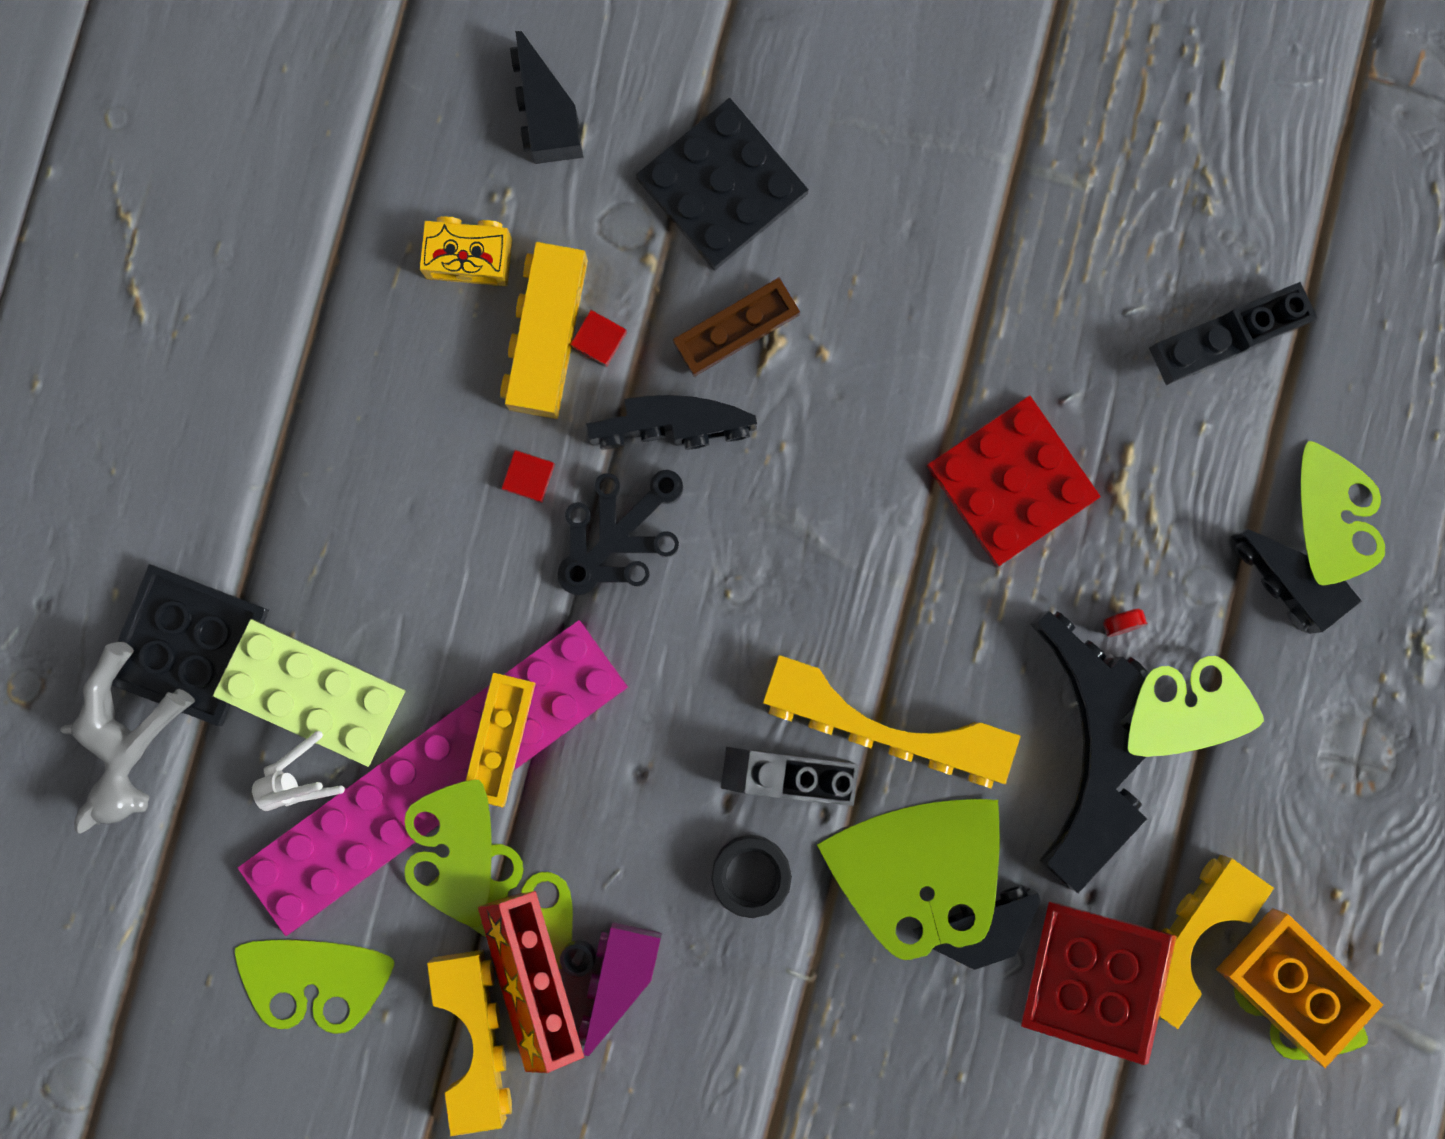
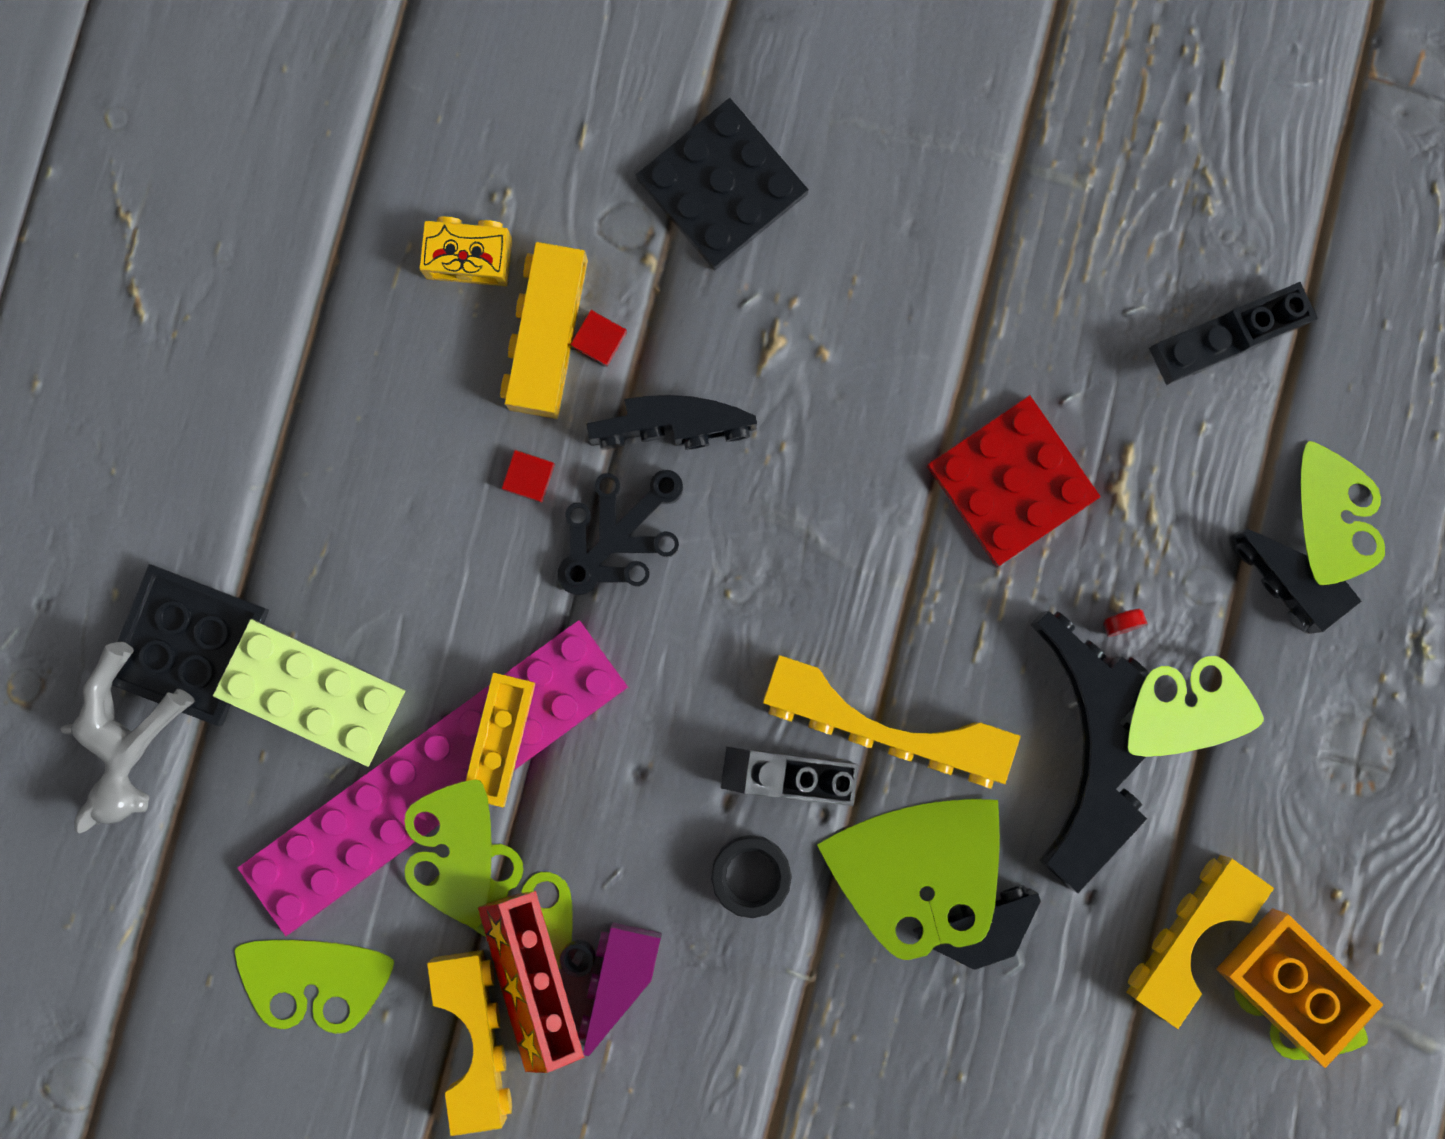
(282, 788): white plant -> none
(550, 112): black slope -> none
(736, 327): reddish brown plate -> none
(1098, 982): red plate -> none

